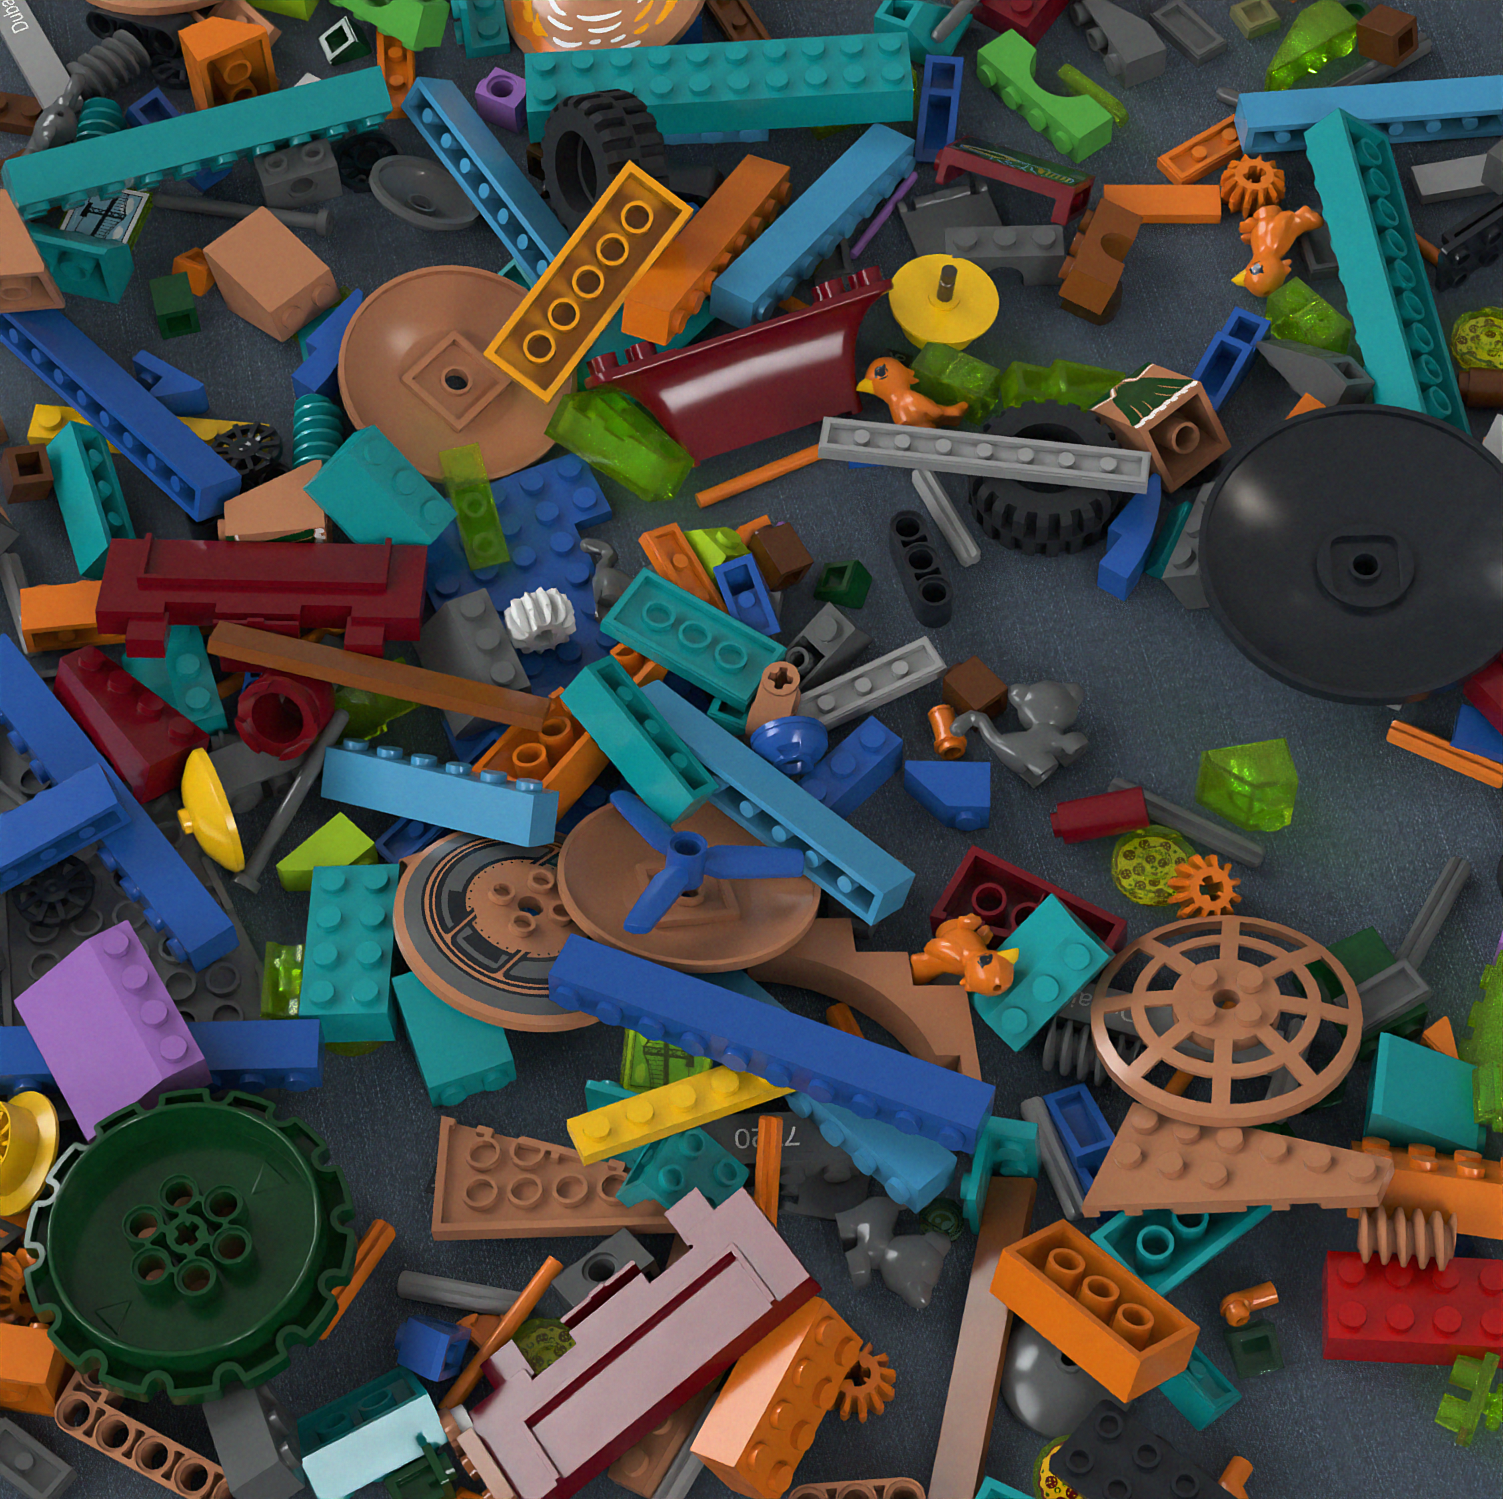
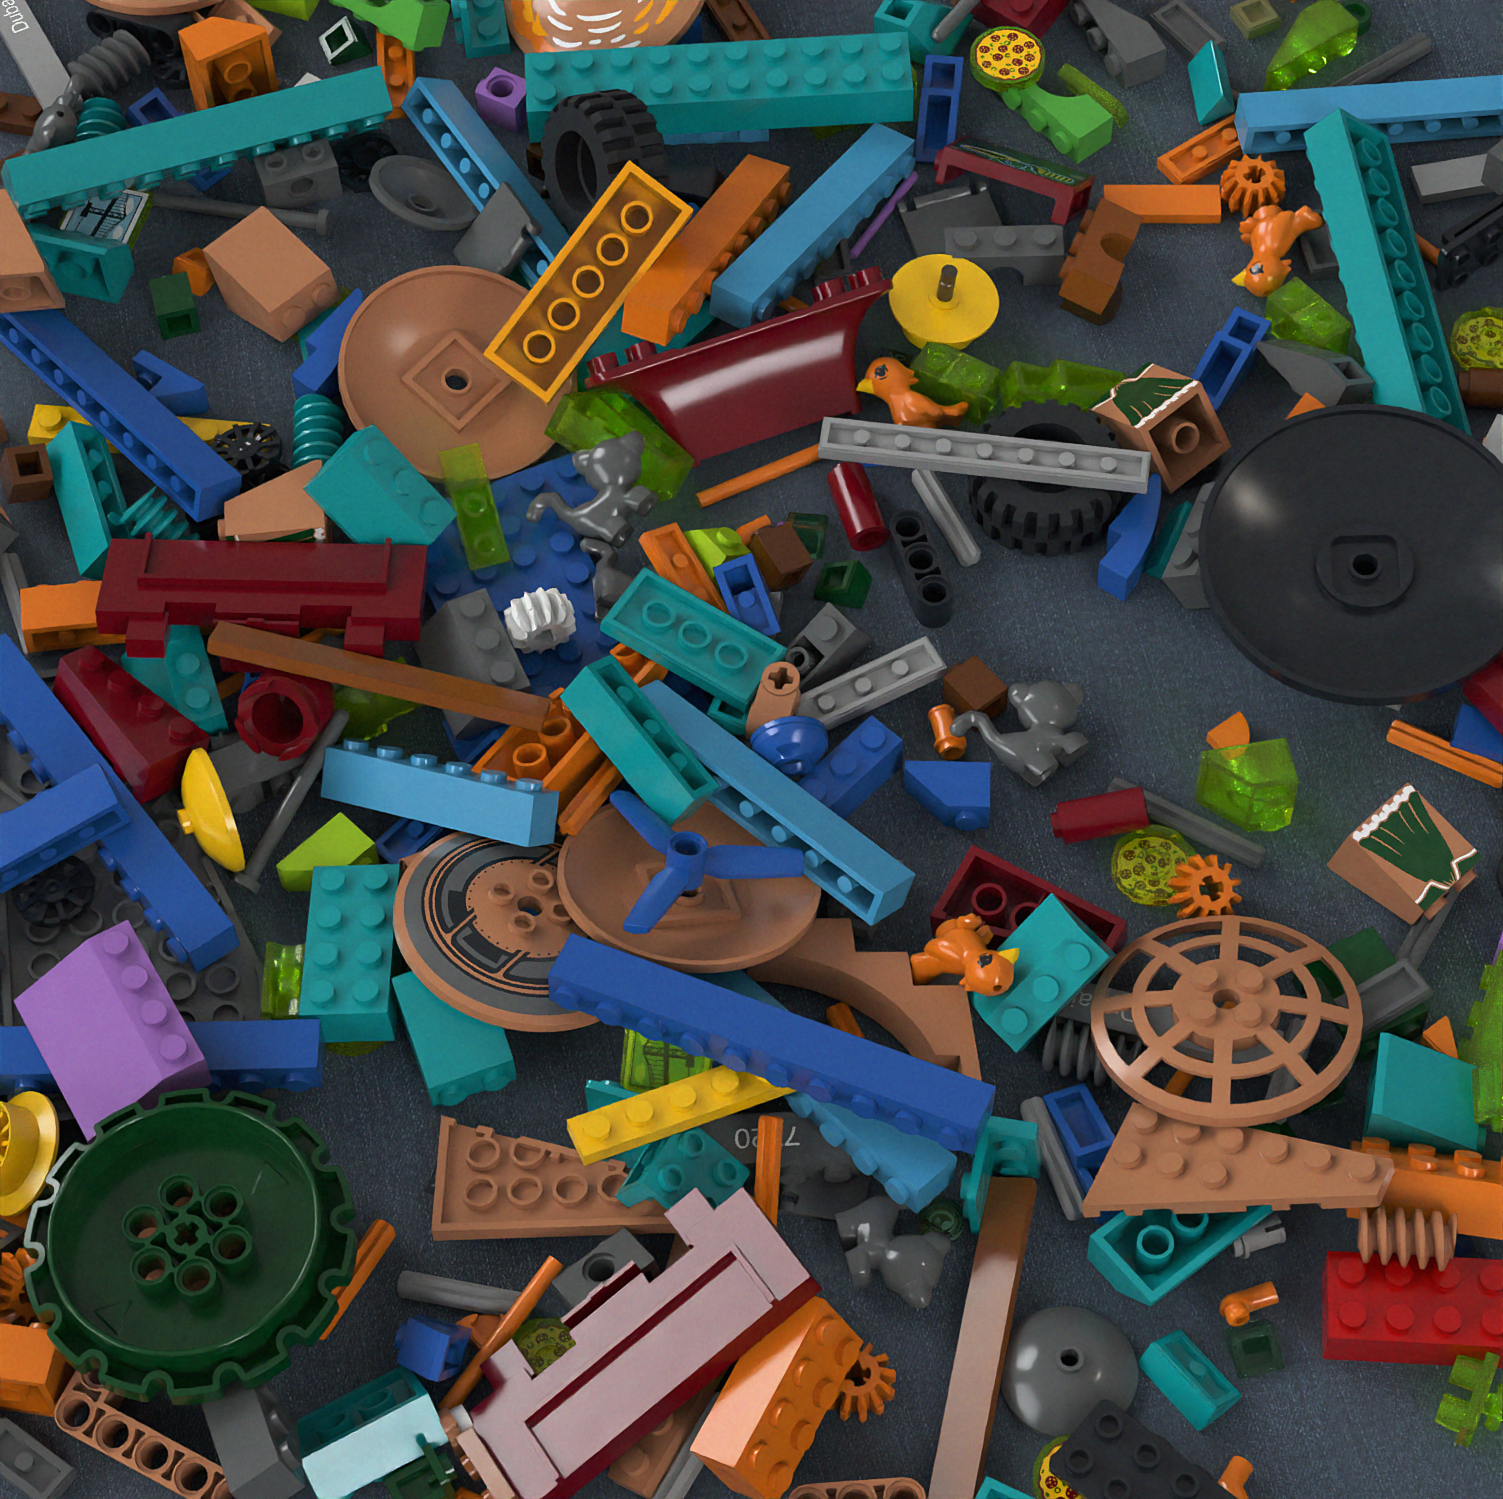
(152, 519): none -> teal piece
(498, 234): none -> dark grey piece
(589, 799): none -> orange axle
(612, 471): none -> dark grey animal
(811, 531): none -> clear green slope
(857, 506): none -> dark red brick
(1007, 58): none -> tile
(1094, 1310): orange brick -> none
(1210, 84): none -> teal slope
(1230, 732): none -> orange tile
(1258, 1238): none -> light grey pin
(1387, 35): reddish brown brick -> none
(1407, 857): none -> slope

